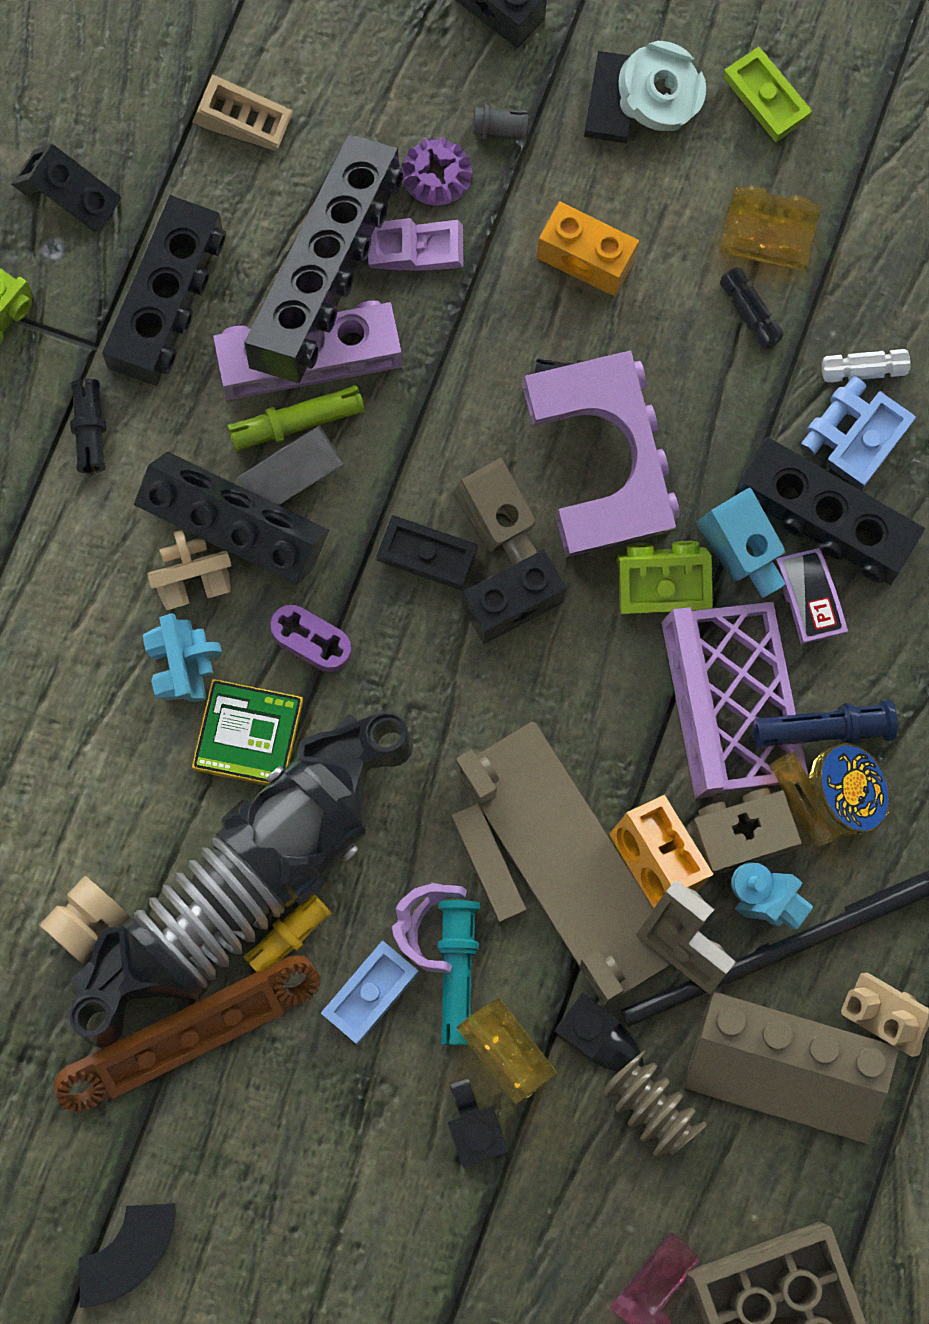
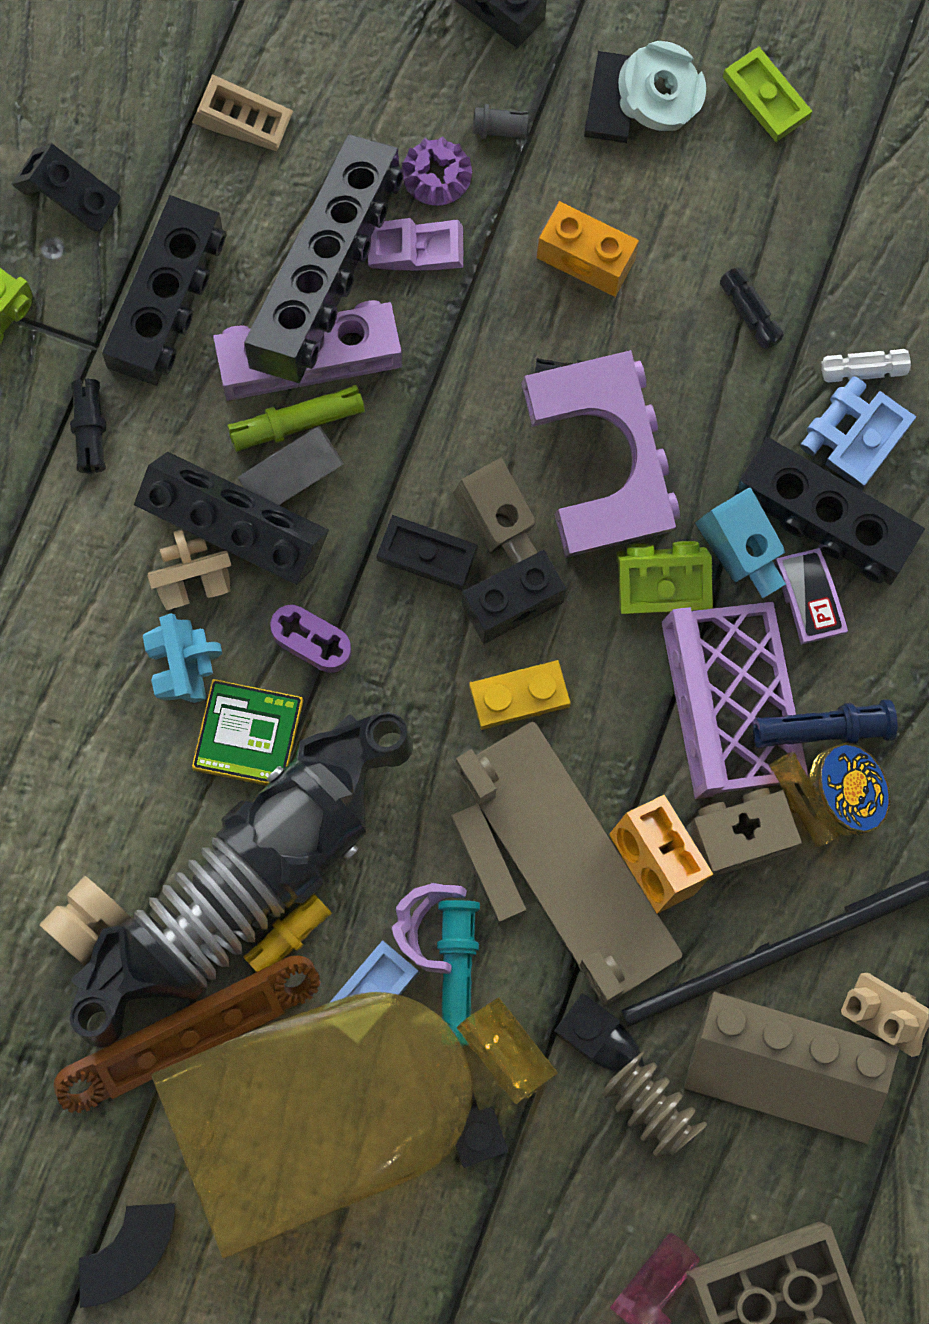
(316, 1113): none -> clear yellow windscreen
(519, 694): none -> yellow plate
(675, 936): dark tan plate -> none
(769, 896): medium azure hips -> none
(770, 227): clear yellow bracket -> none

